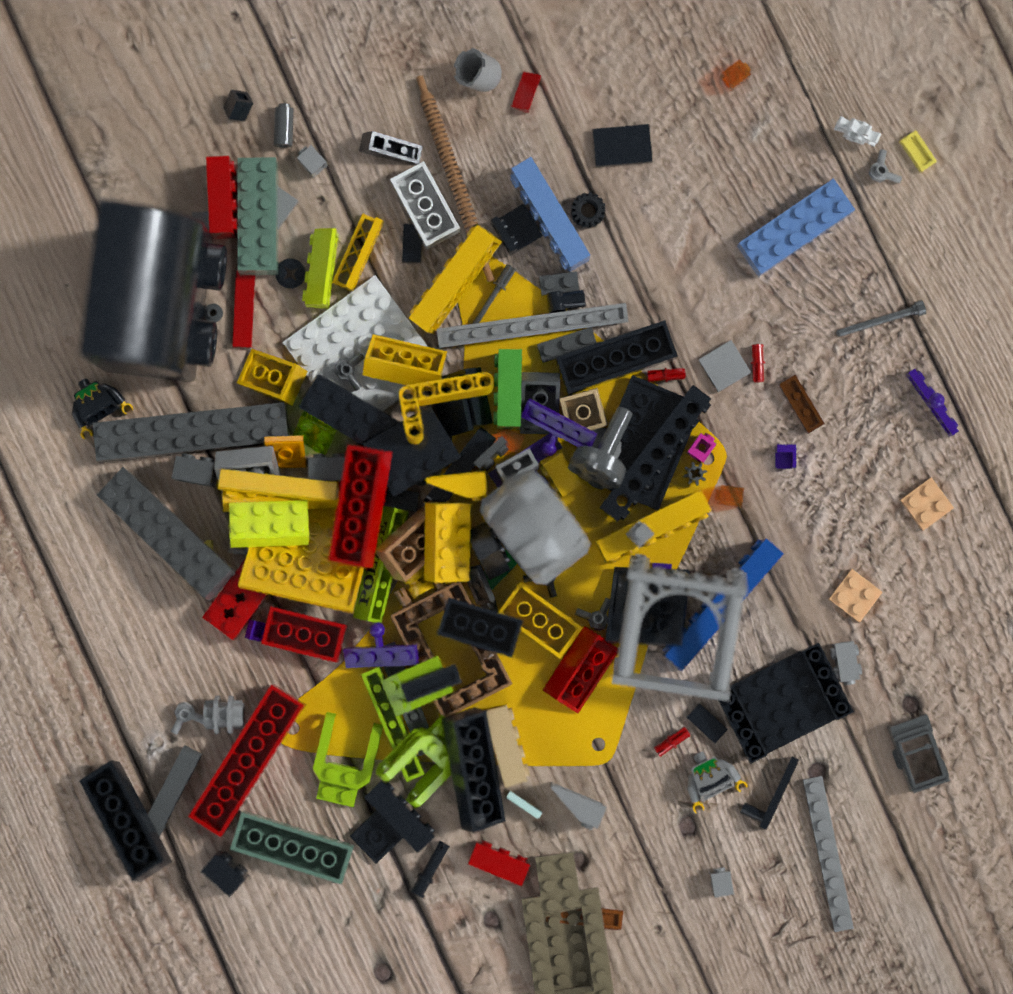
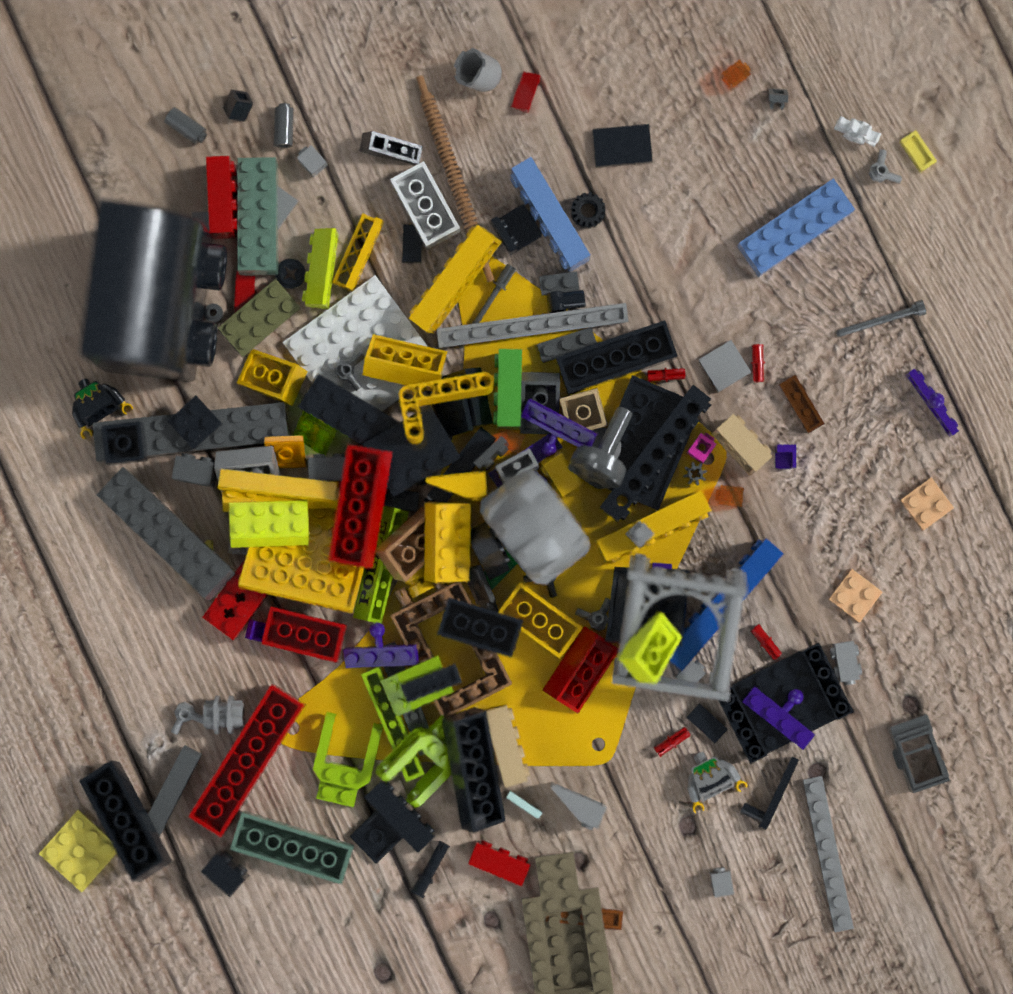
(79, 851): none -> light yellow plate
(124, 443): none -> black brick
(185, 126): none -> dark grey brick
(195, 422): none -> black plate
(258, 318): none -> olive plate
(650, 649): none -> neon yellow slope
(692, 672): none -> light grey brick
(742, 444): none -> tan brick
(766, 642): none -> red axle
(778, 95): none -> dark grey tile
(779, 716): none -> dark purple plate

